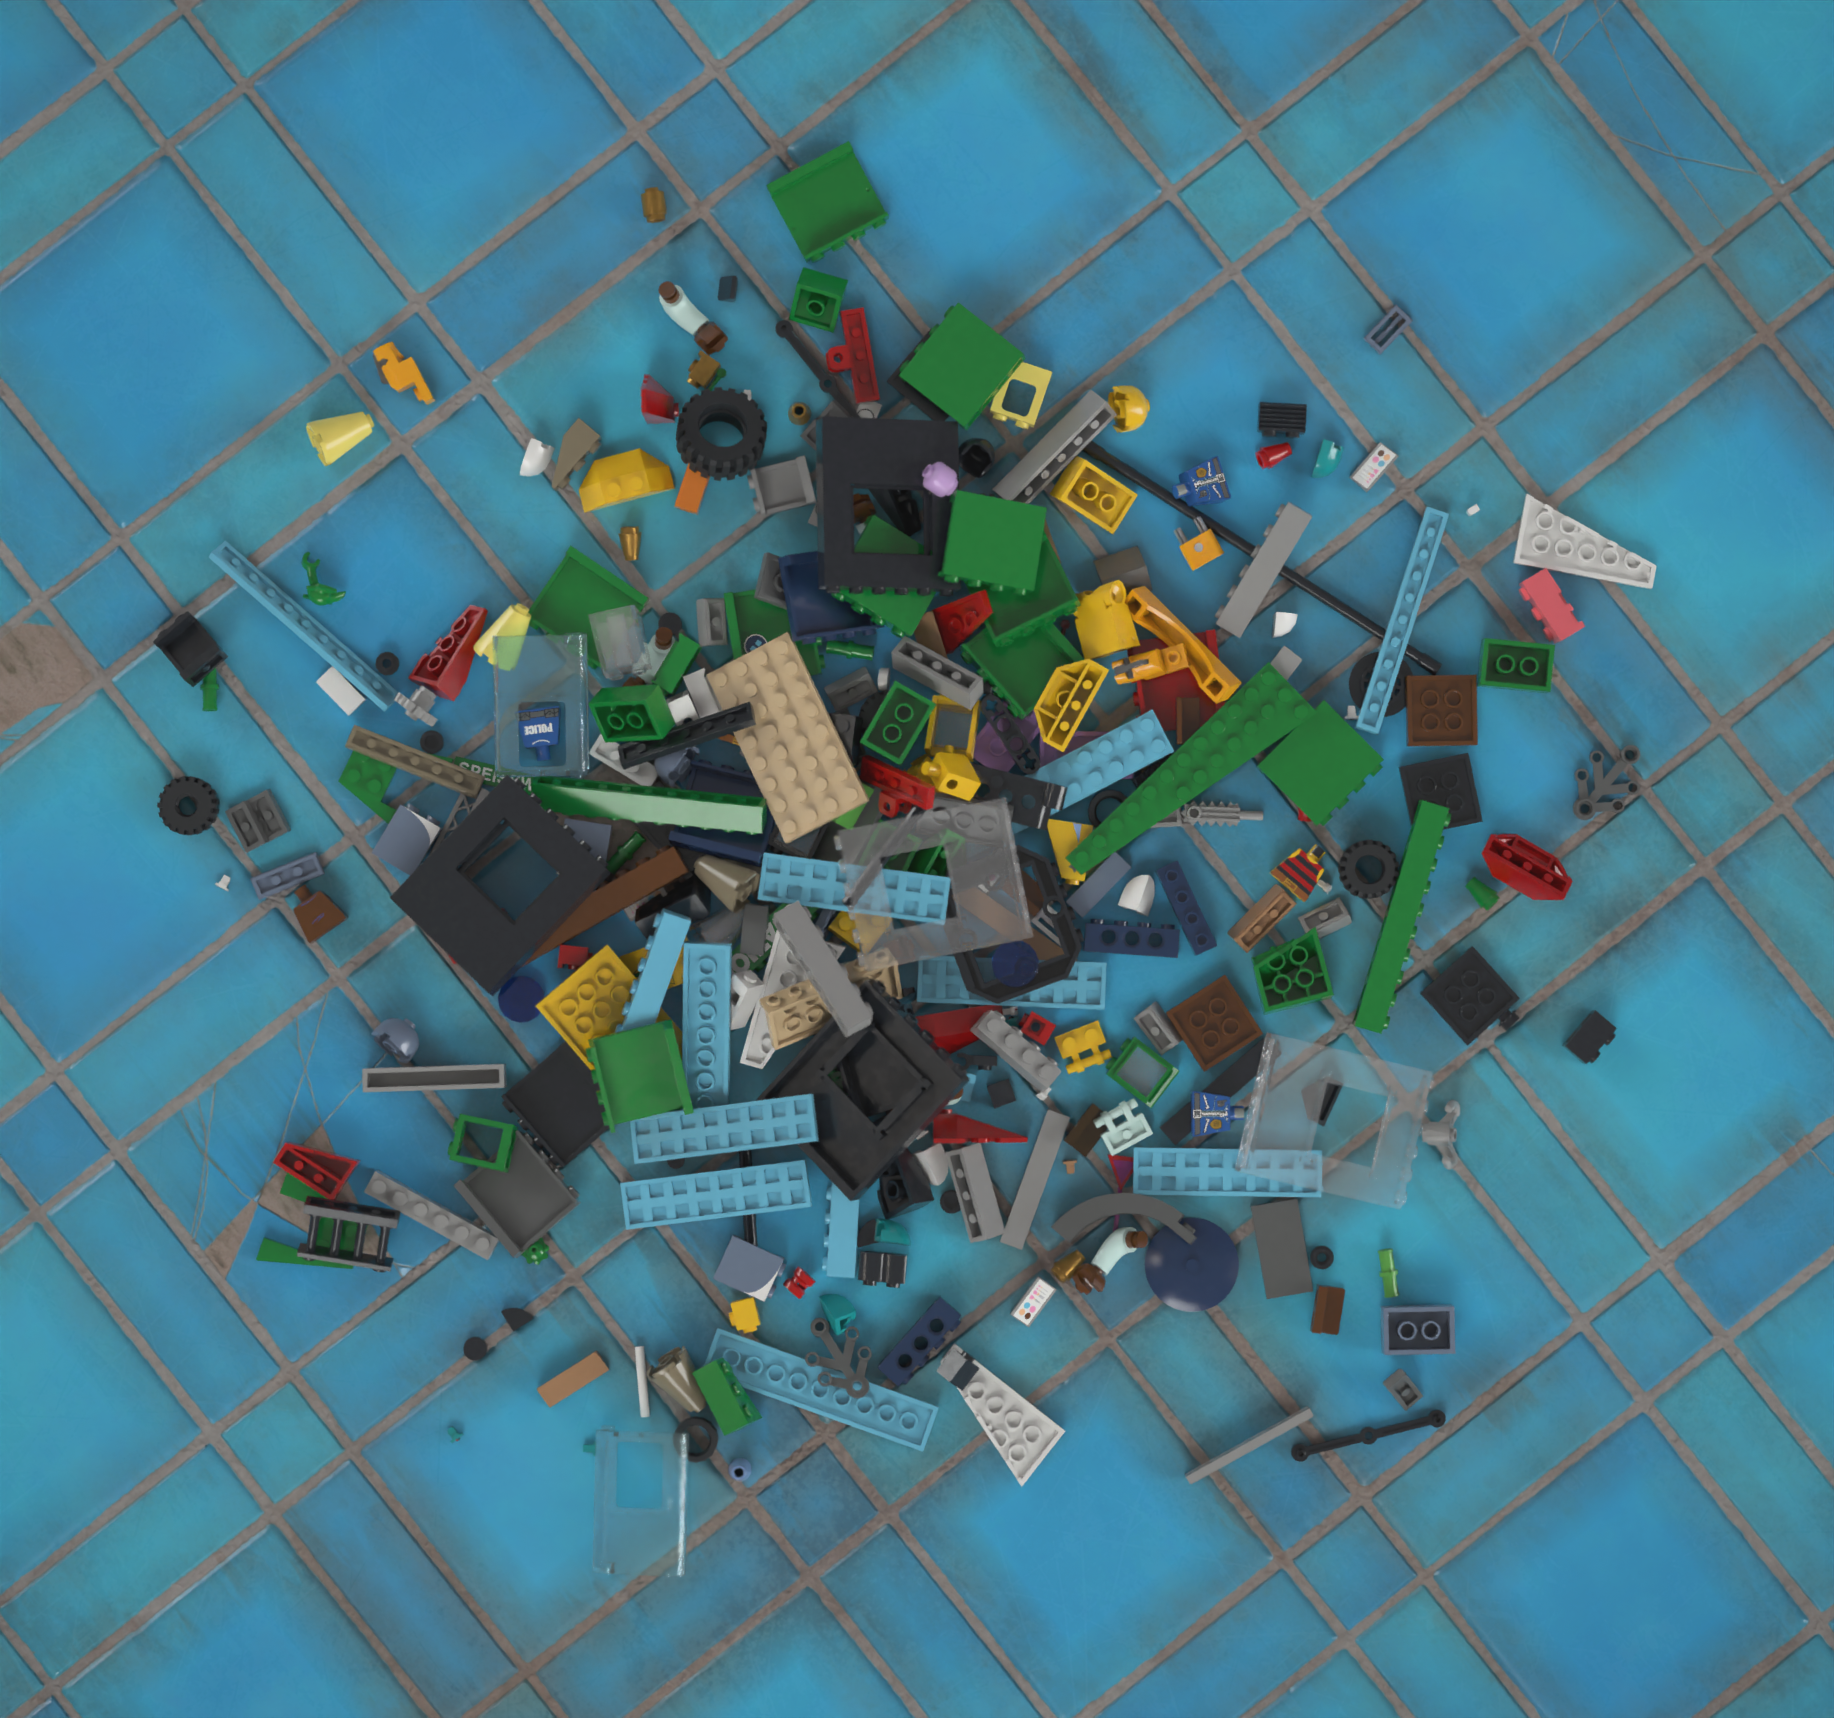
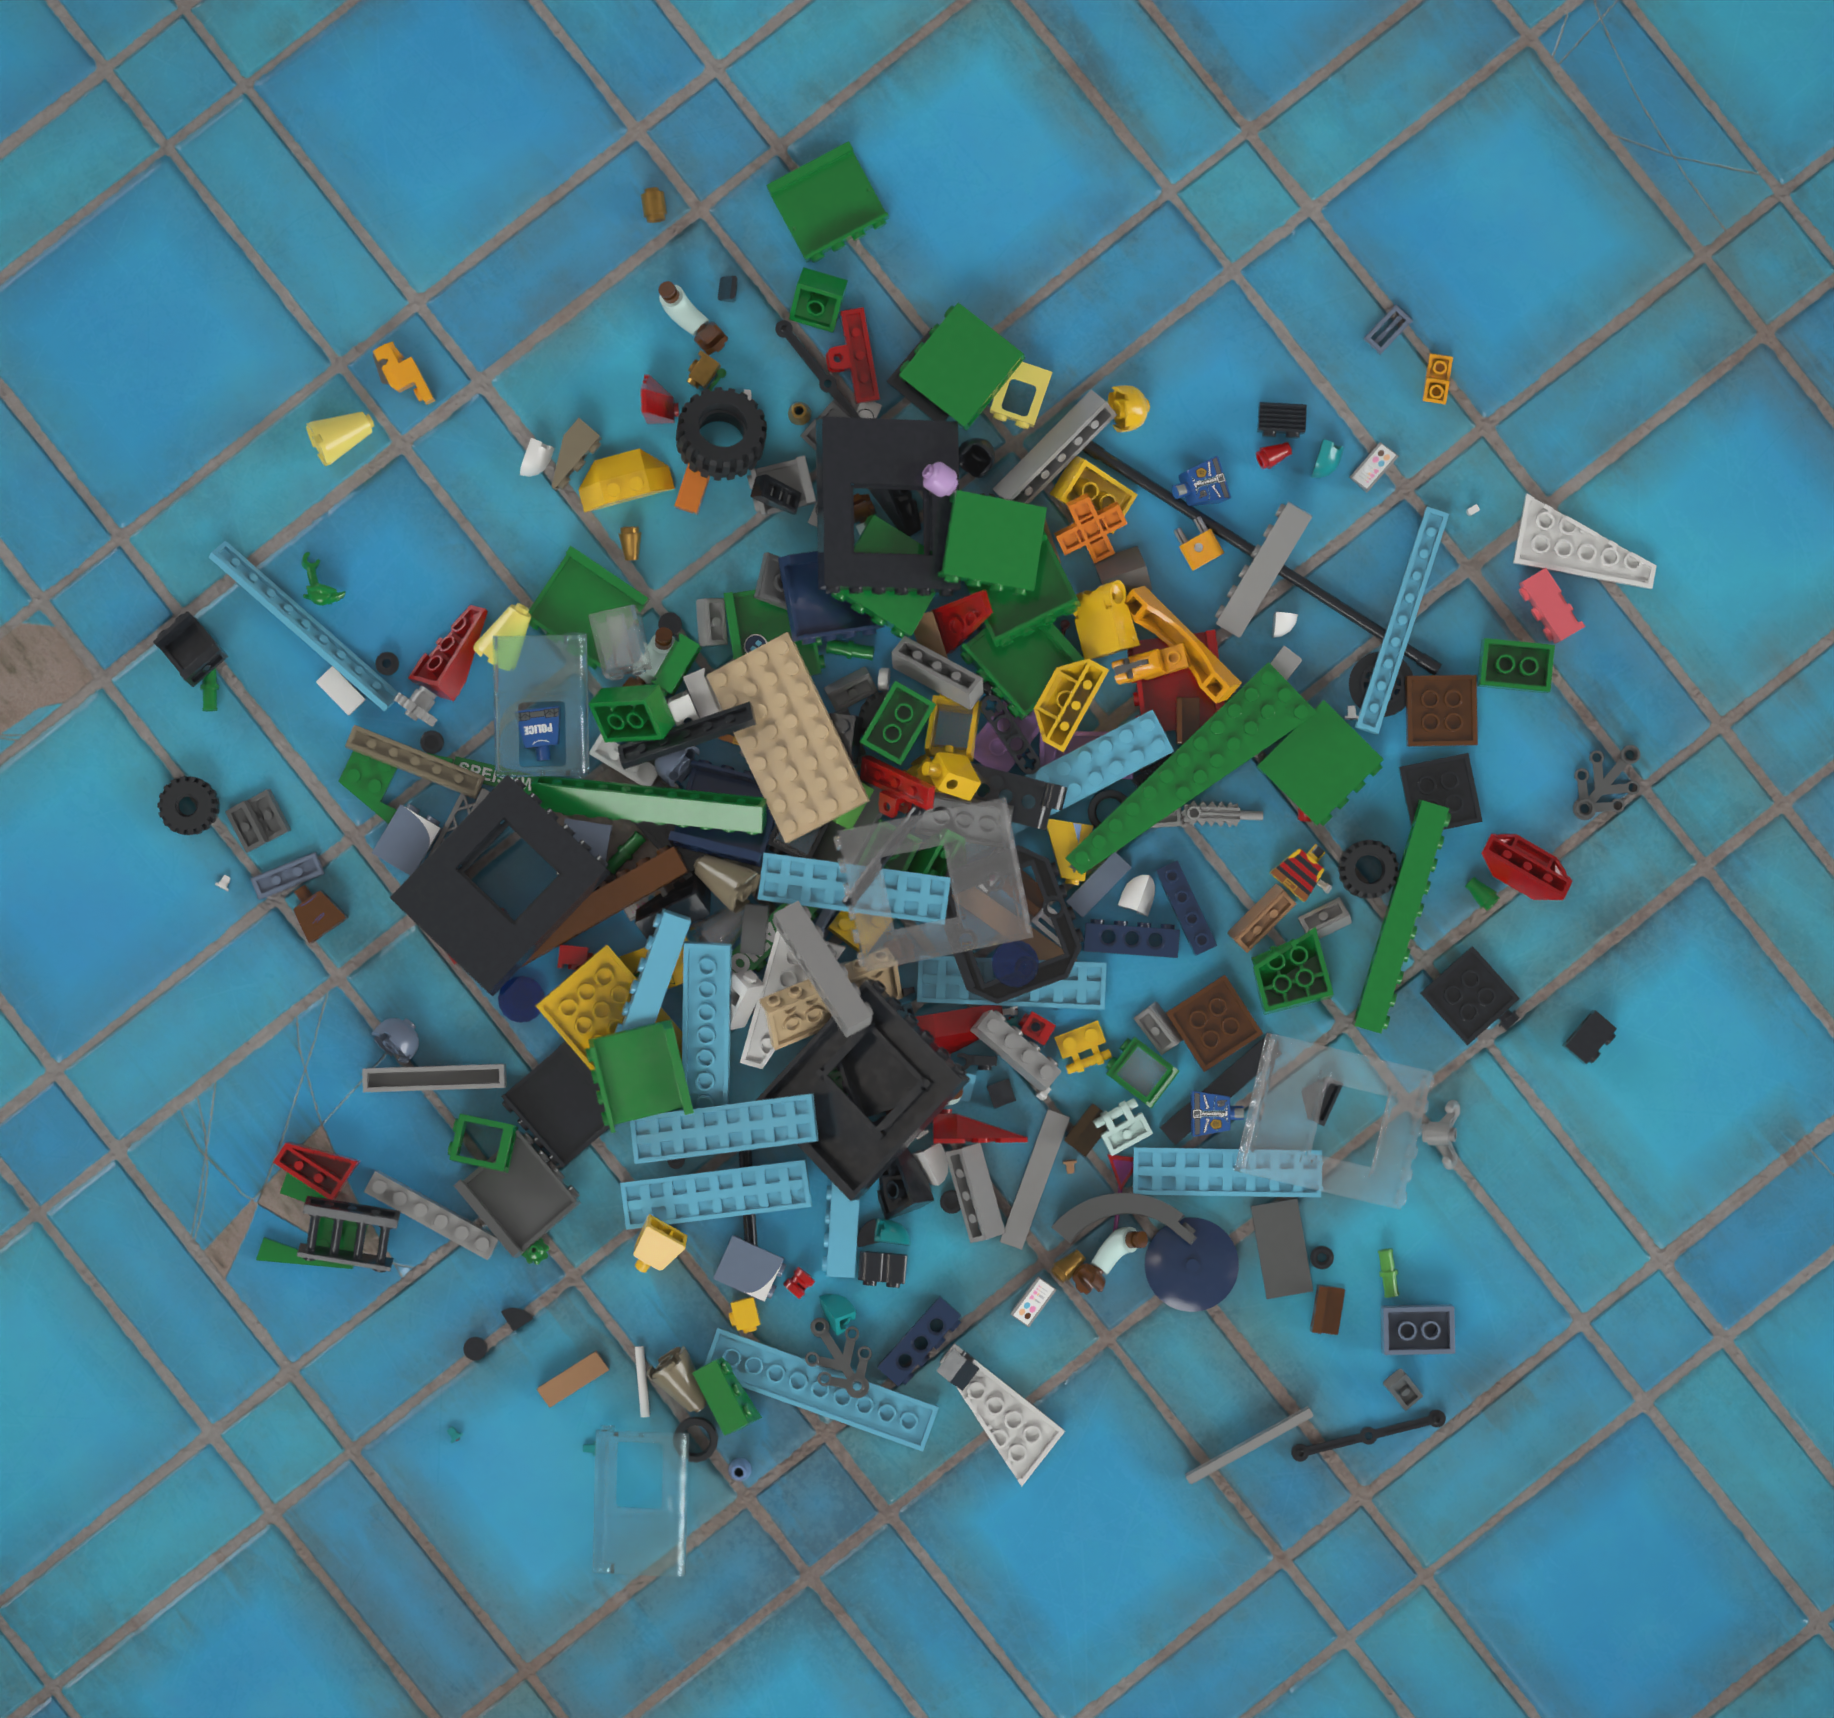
(657, 1244): none -> yellow torso
(762, 489): none -> black slope
(1090, 528): none -> orange plate
(1437, 378): none -> light orange slope

